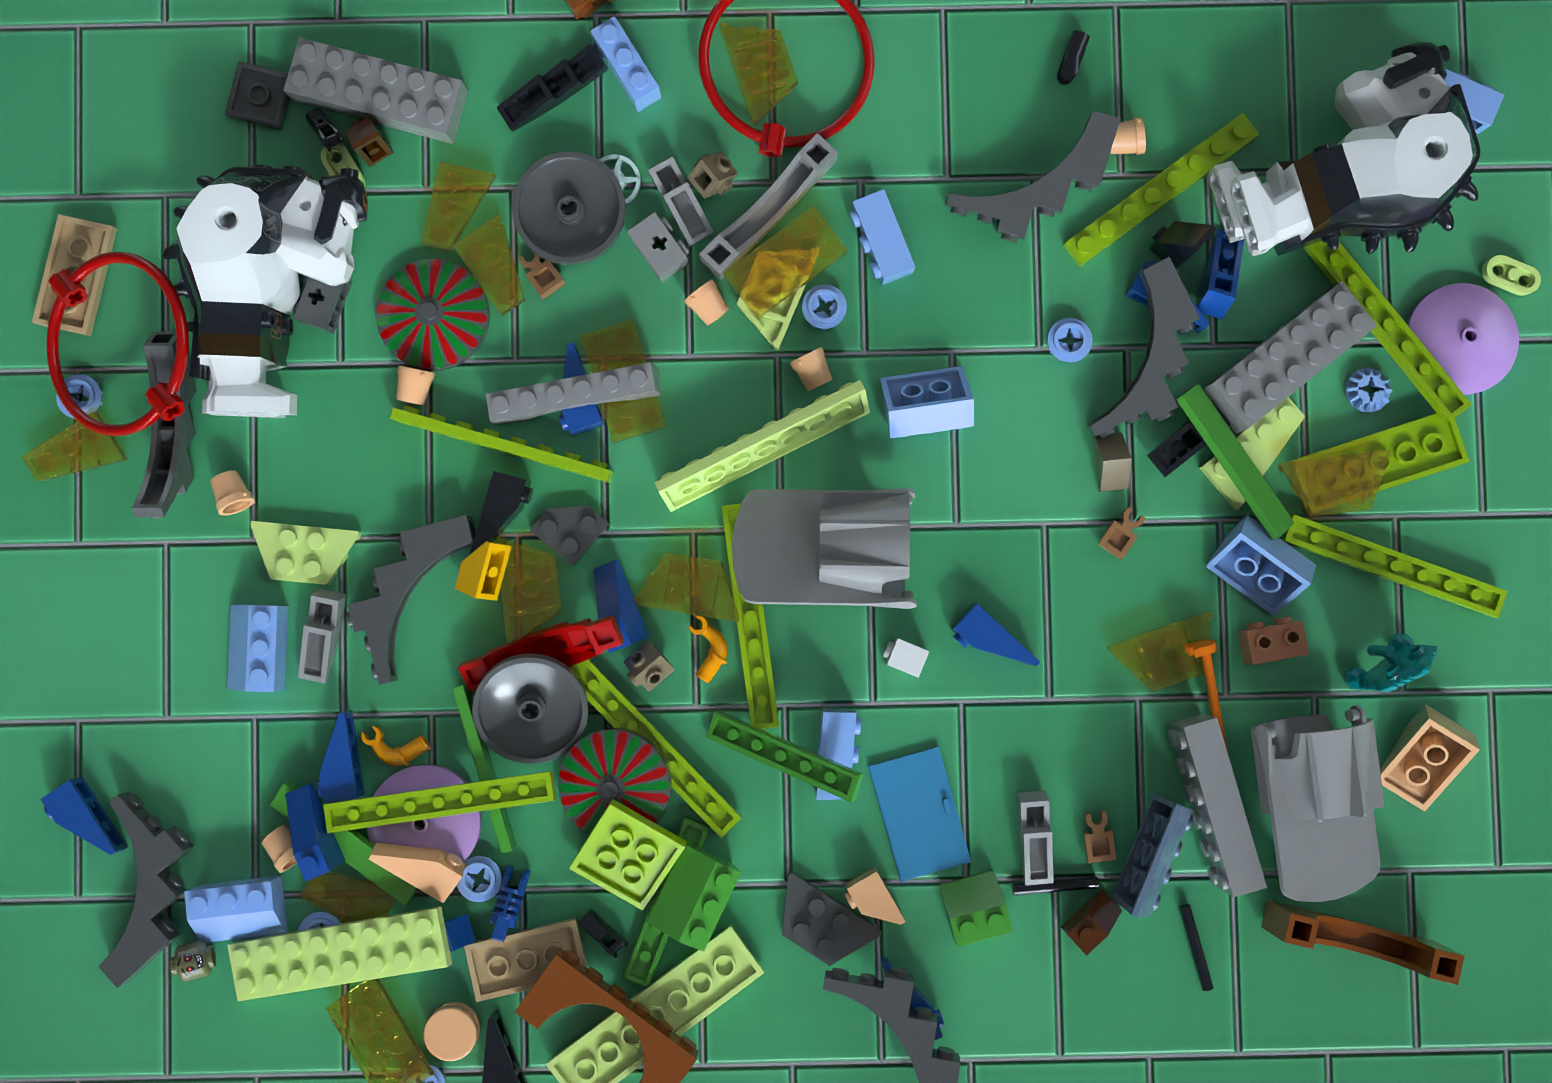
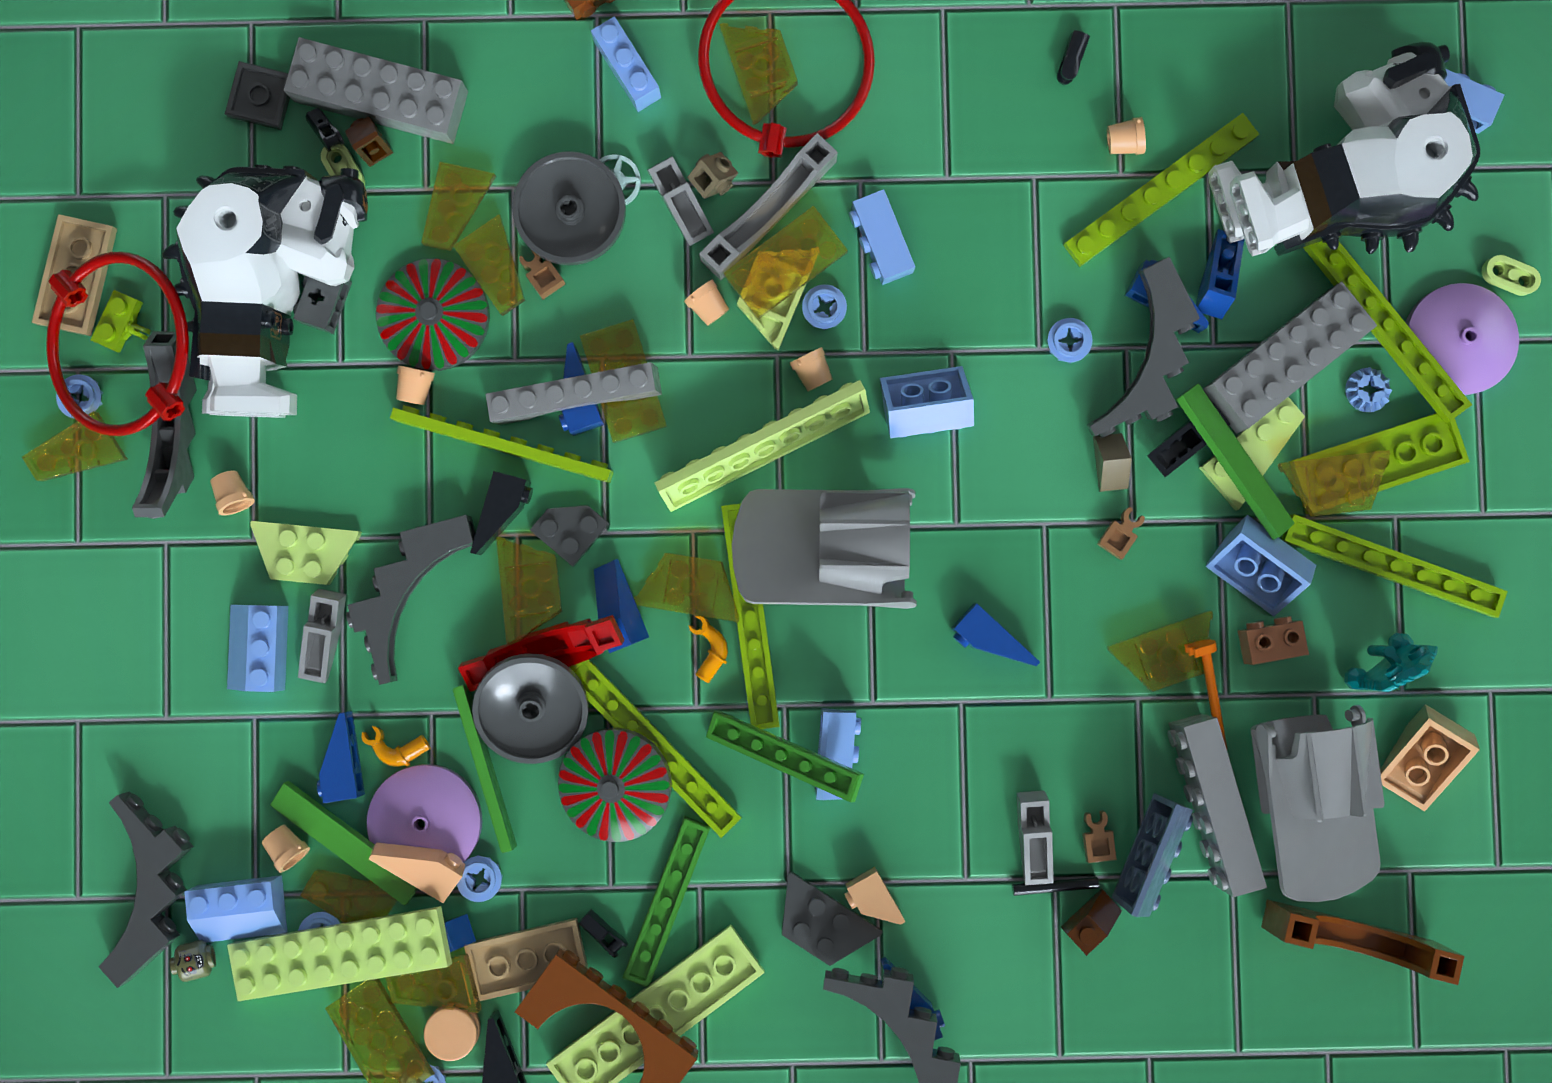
(80, 812): blue slope -> none
(119, 322): none -> lime plate
(311, 844): blue slope -> none
(439, 801): lime plate -> none
(440, 987): none -> clear yellow wing
(483, 571): yellow slope -> none
(508, 903): blue hinge -> none
(553, 88): black slope -> none
(627, 854): lime plate -> none
(648, 666): dark tan brick -> none
(664, 262): light grey brick -> none
(693, 897): bright green slope -> none
(905, 657): white brick -> none
(917, 820): dark azure container -> none
(975, 908): bright green slope -> none
(1082, 166): dark grey arch -> none
(1180, 240): black slope -> none
(1196, 947): black bar -> none

